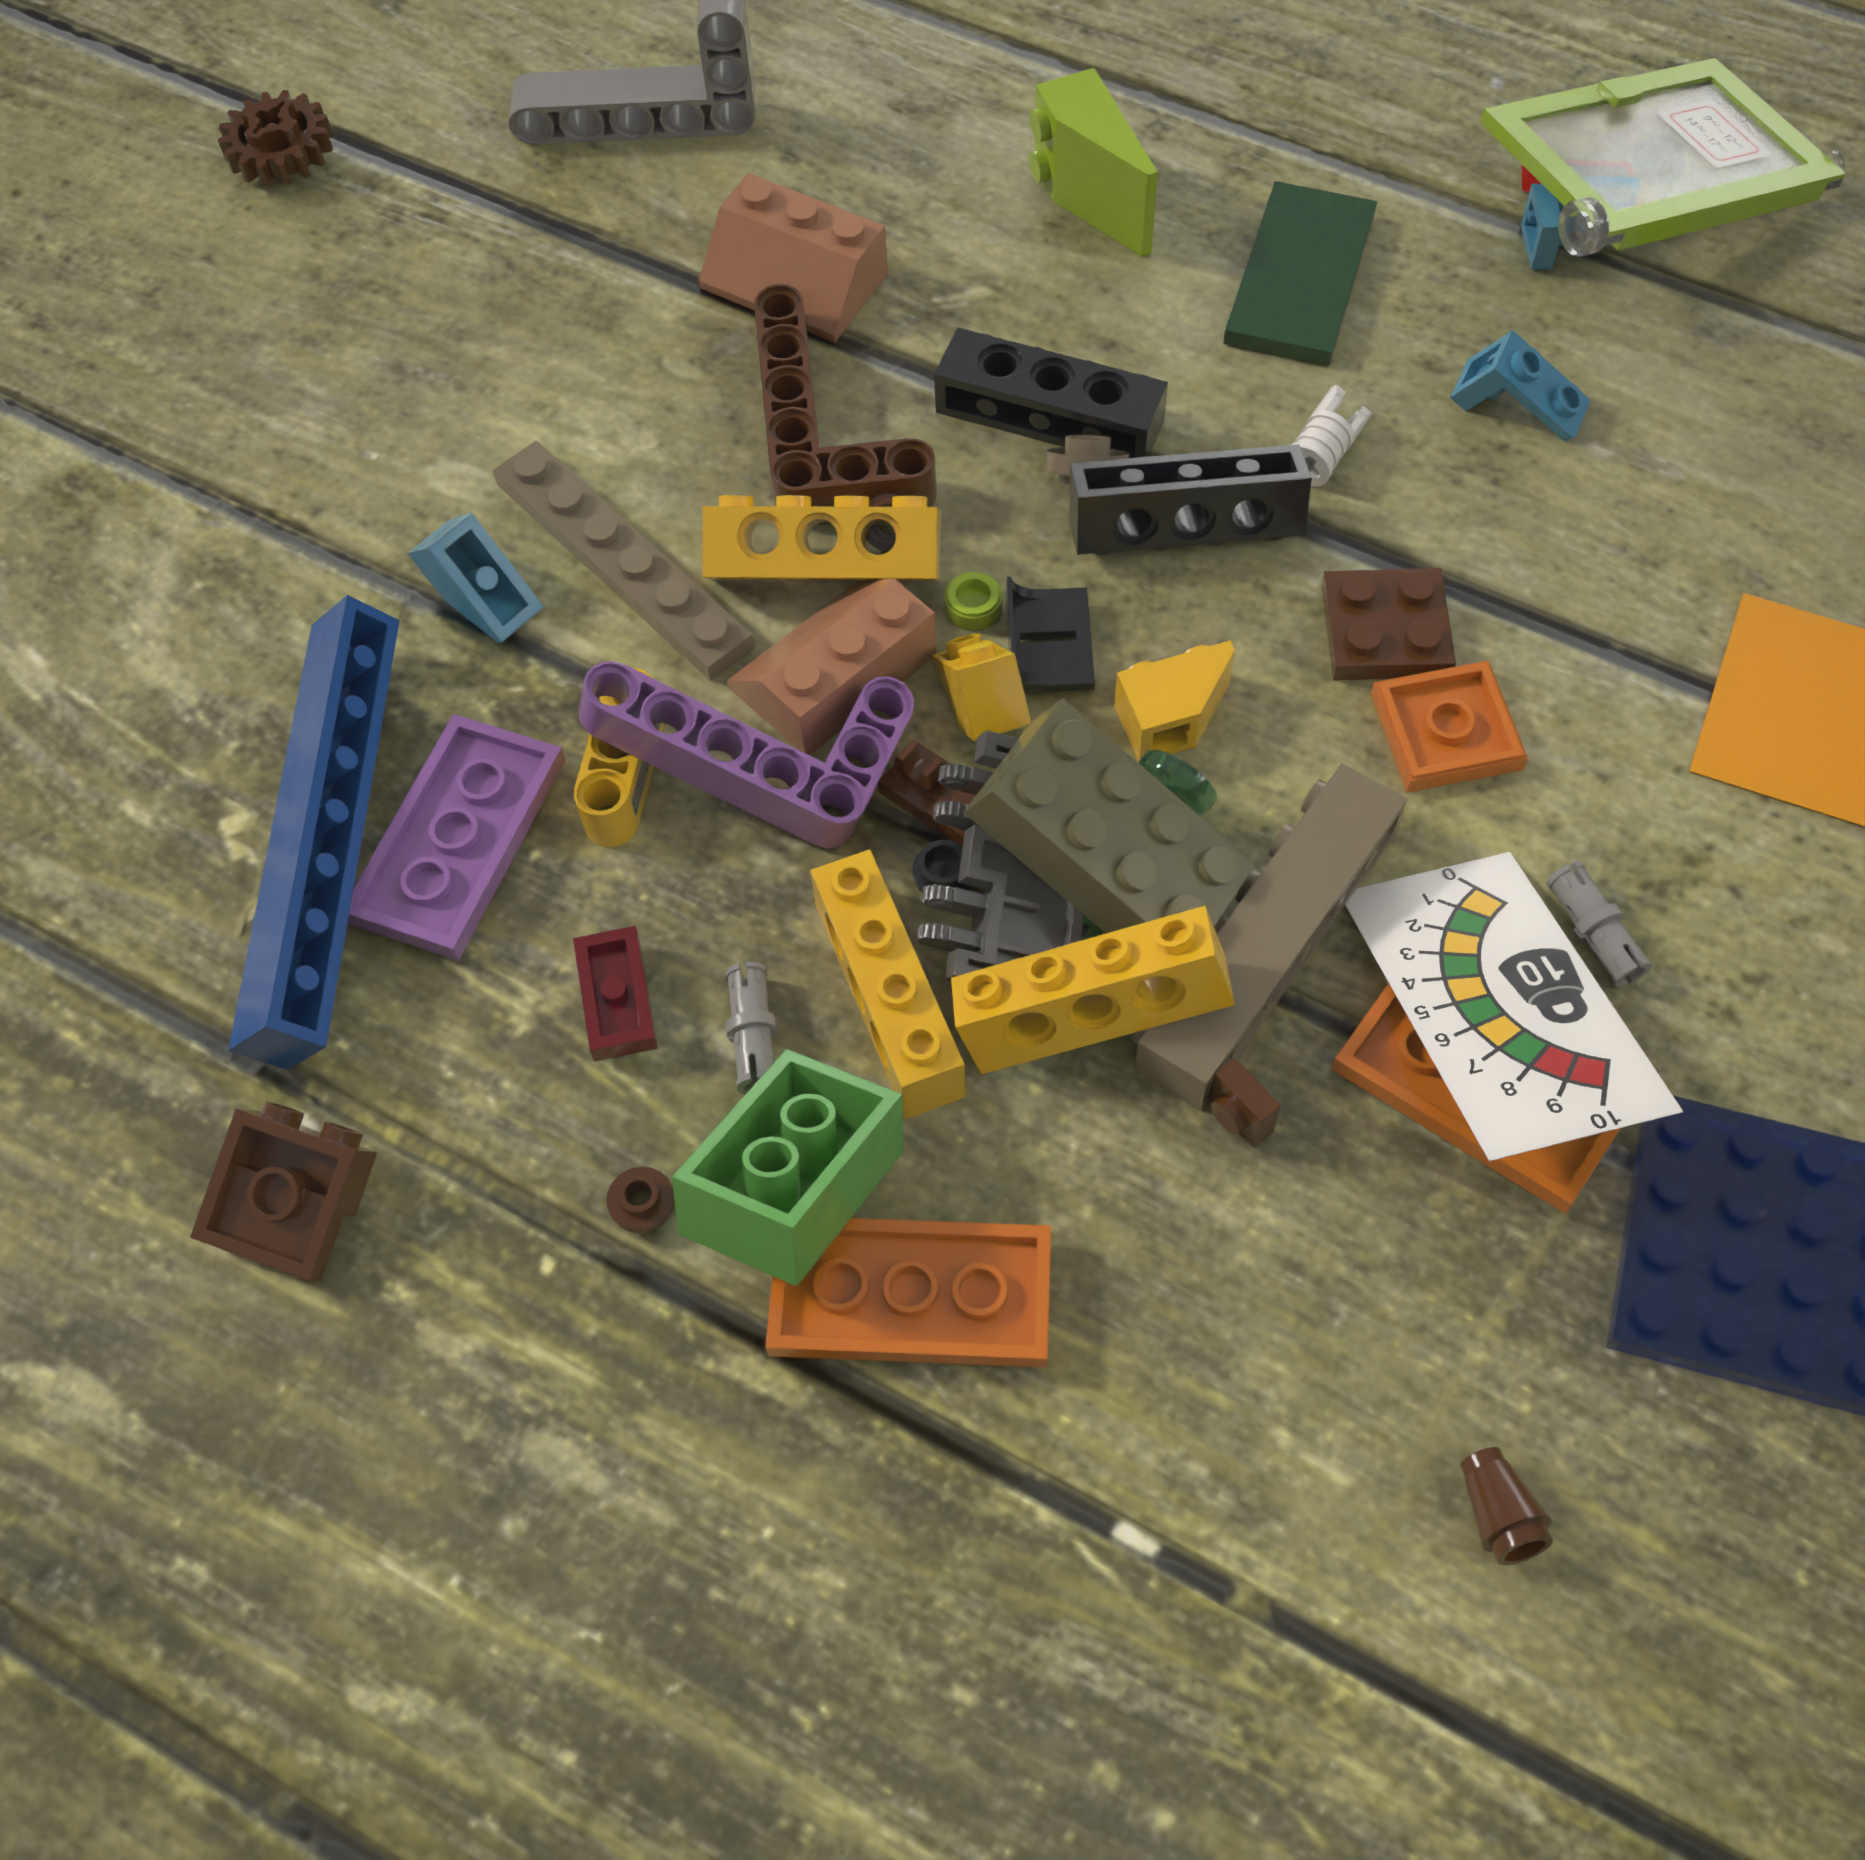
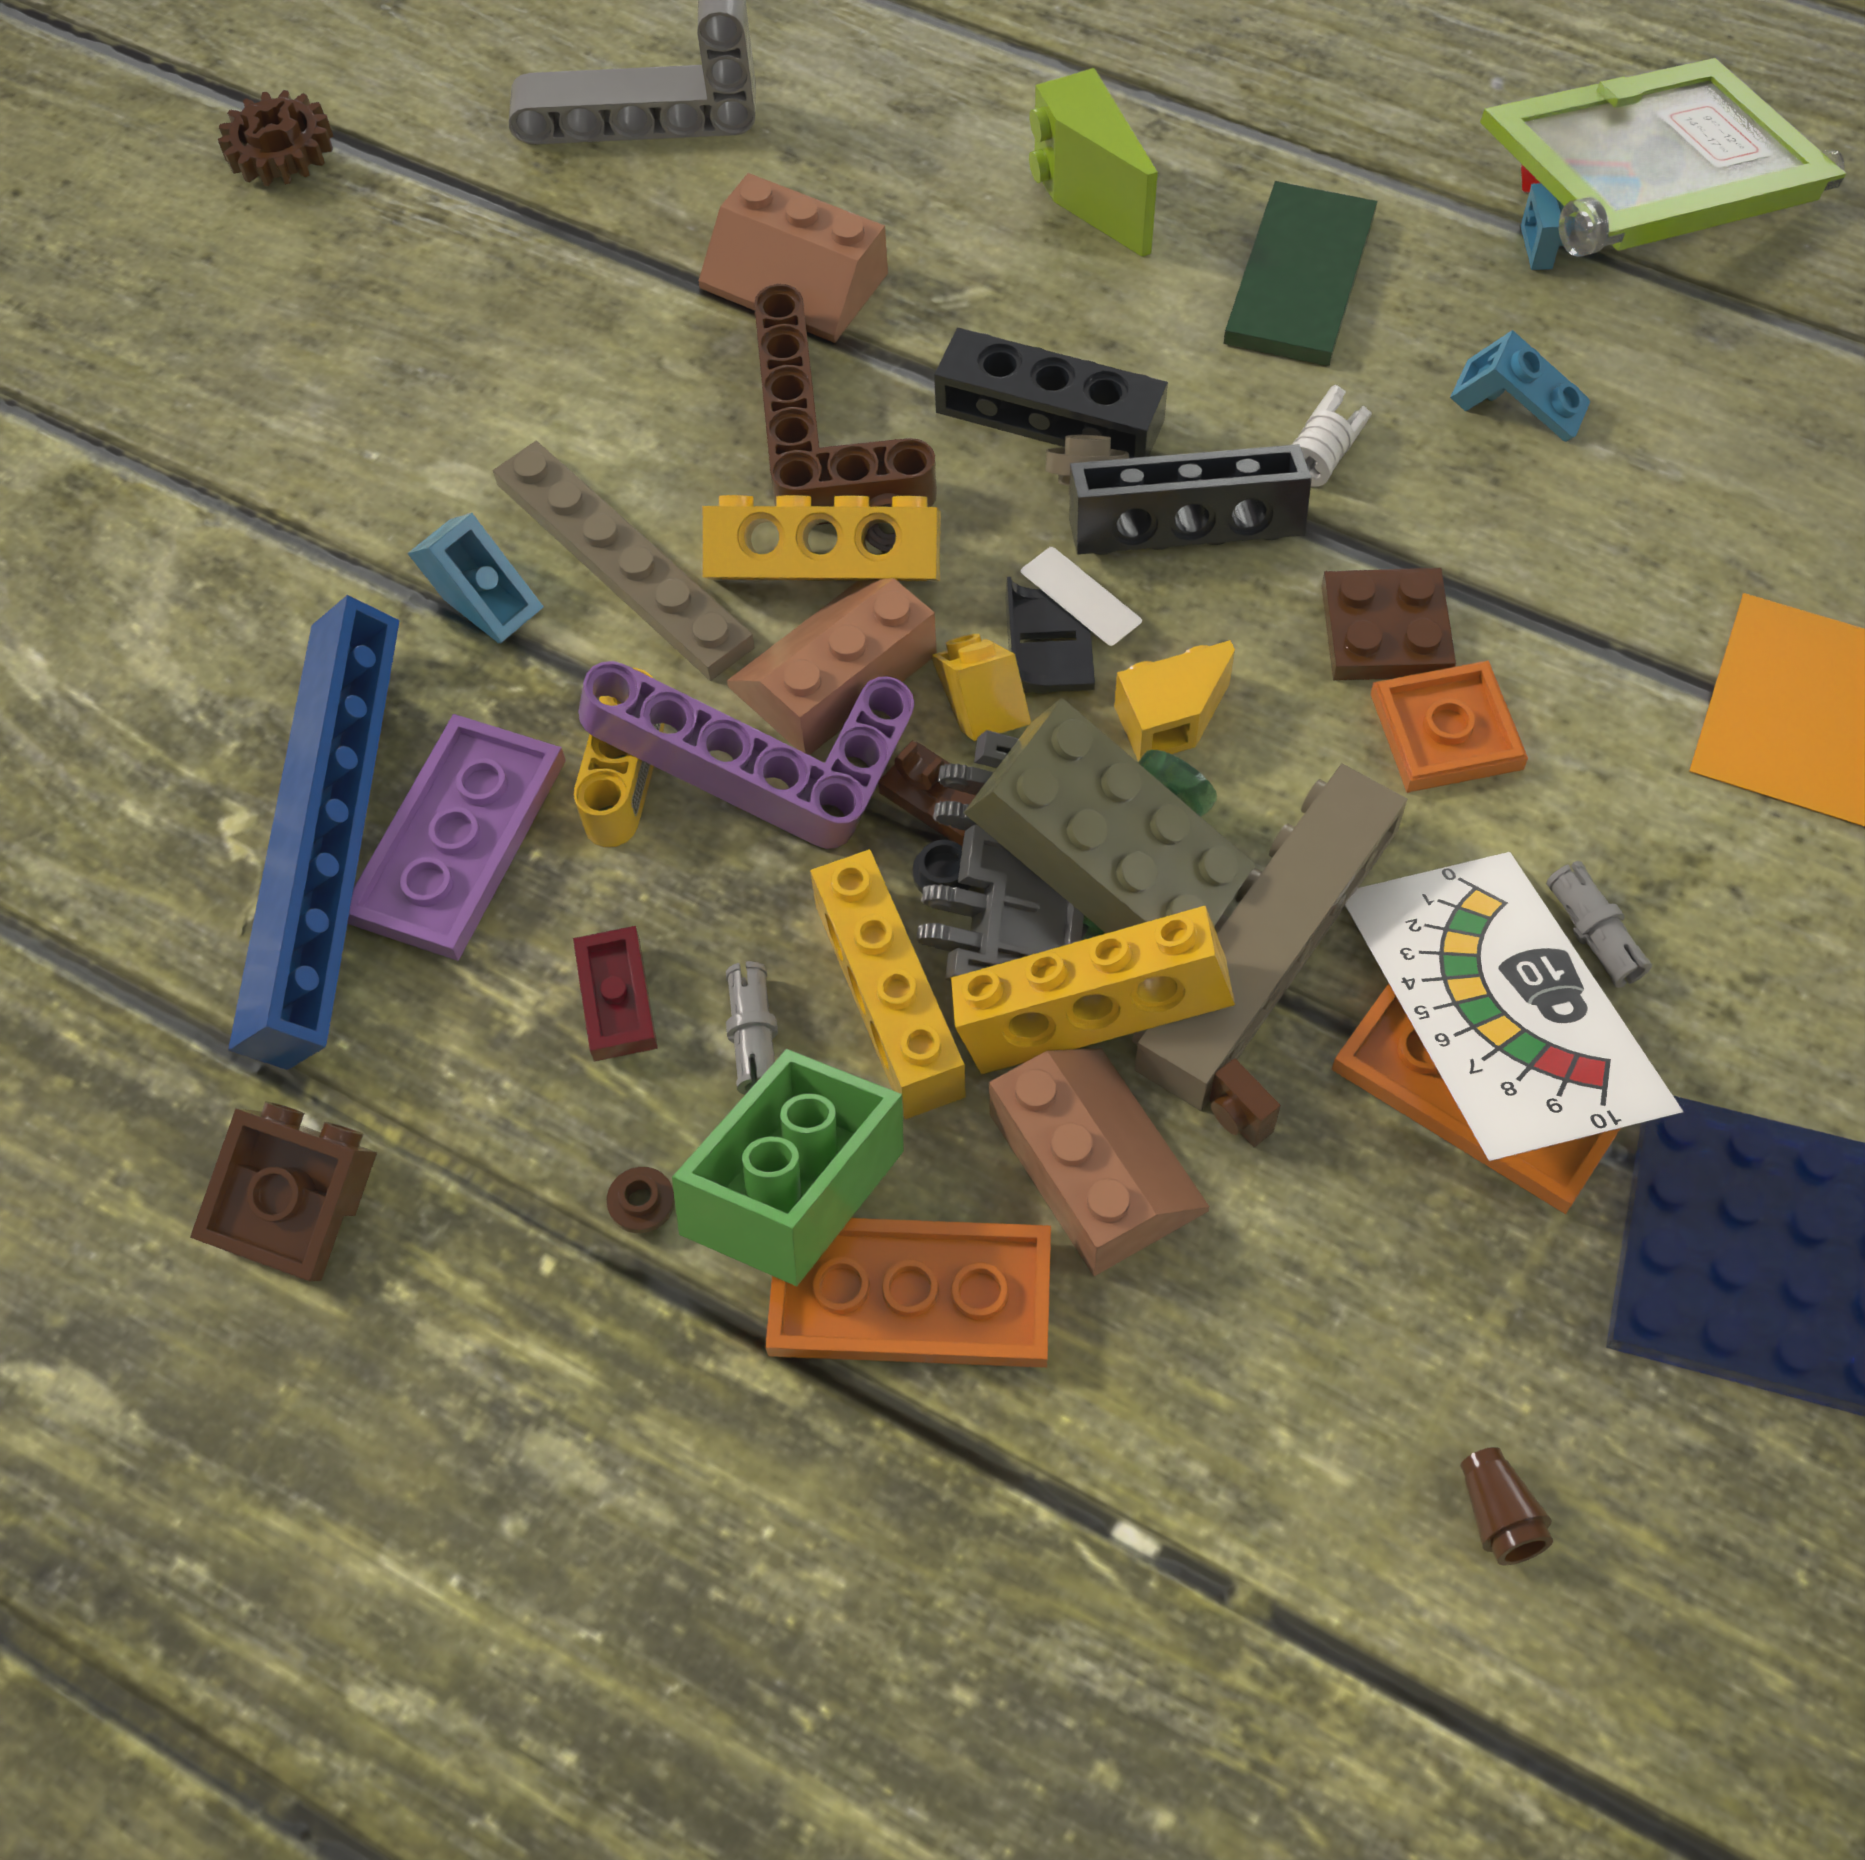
(973, 601): lime tile -> none
(1081, 596): none -> white sticker
(1093, 1154): none -> nougat slope

